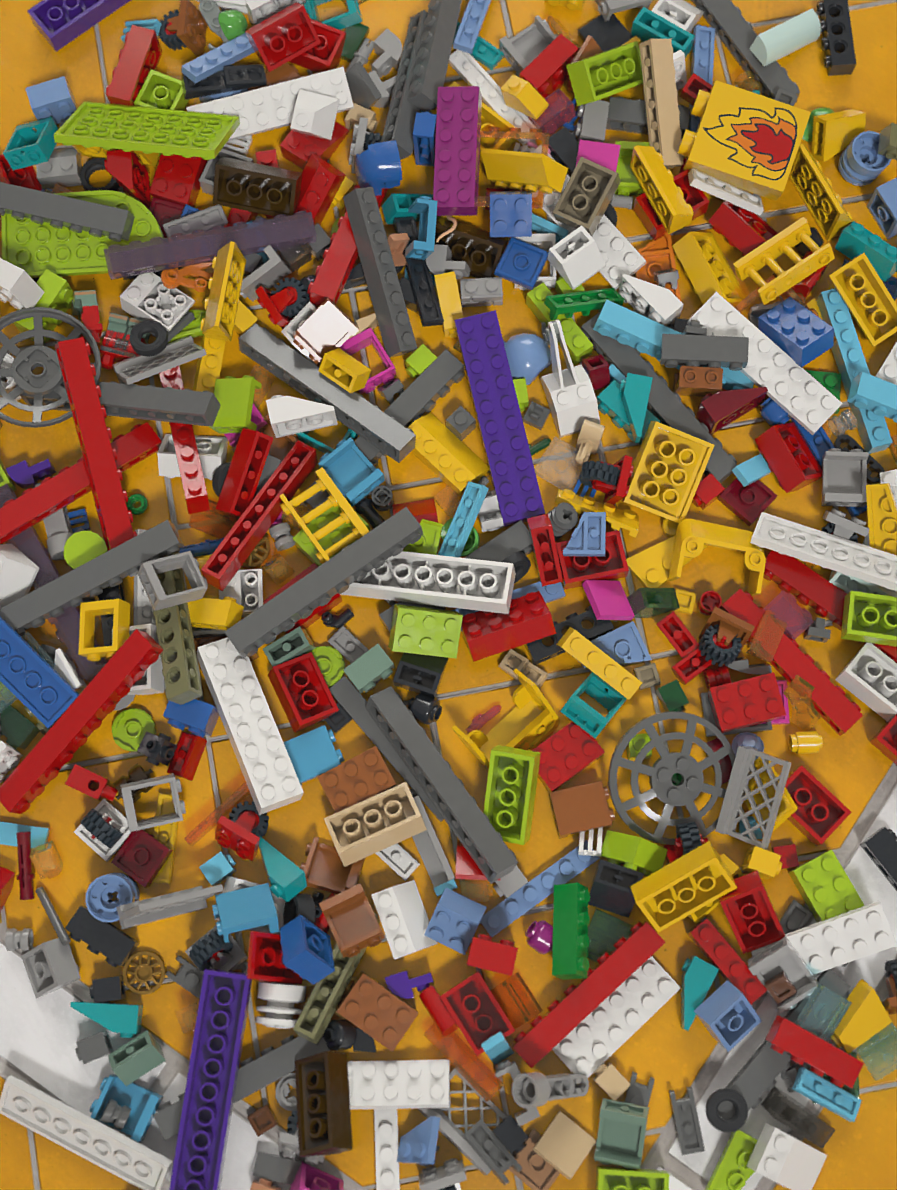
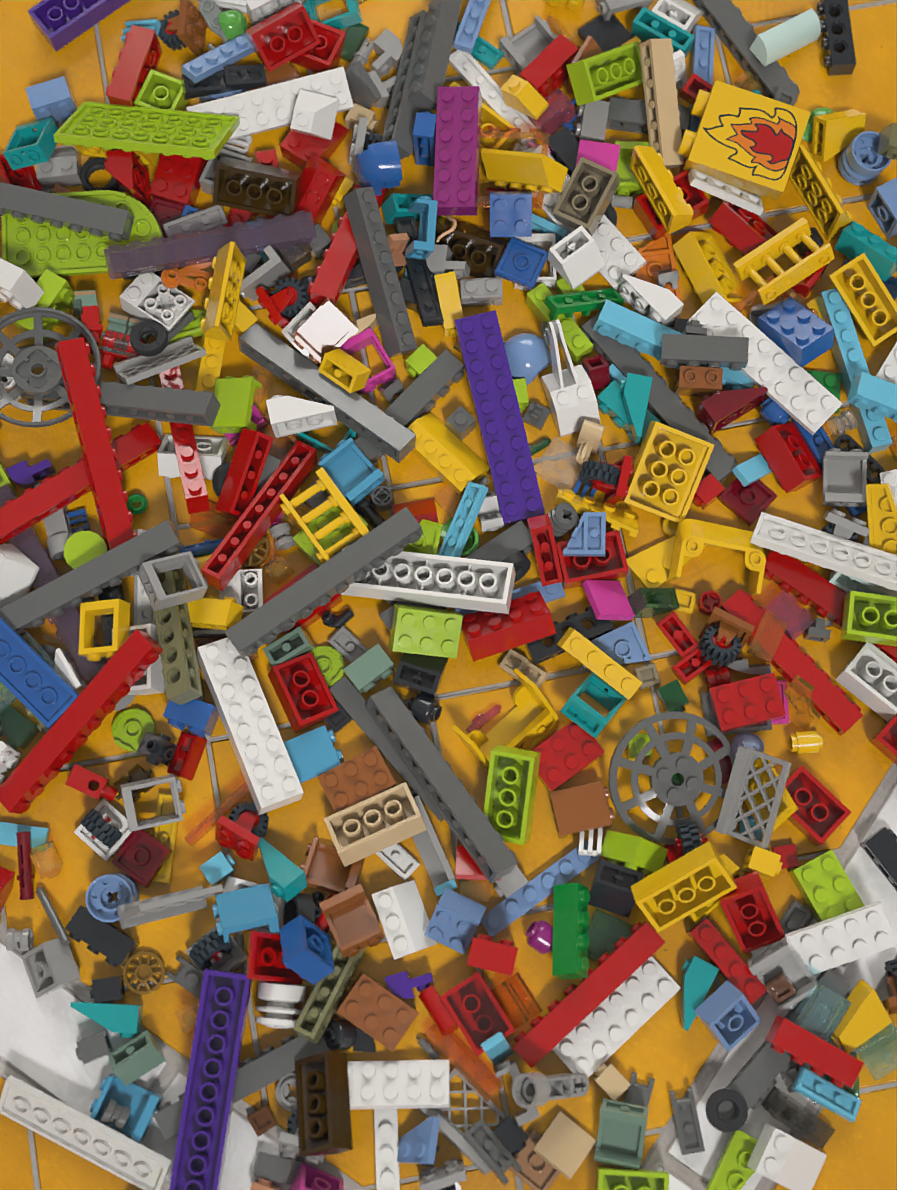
(428, 1048): none -> light grey piece

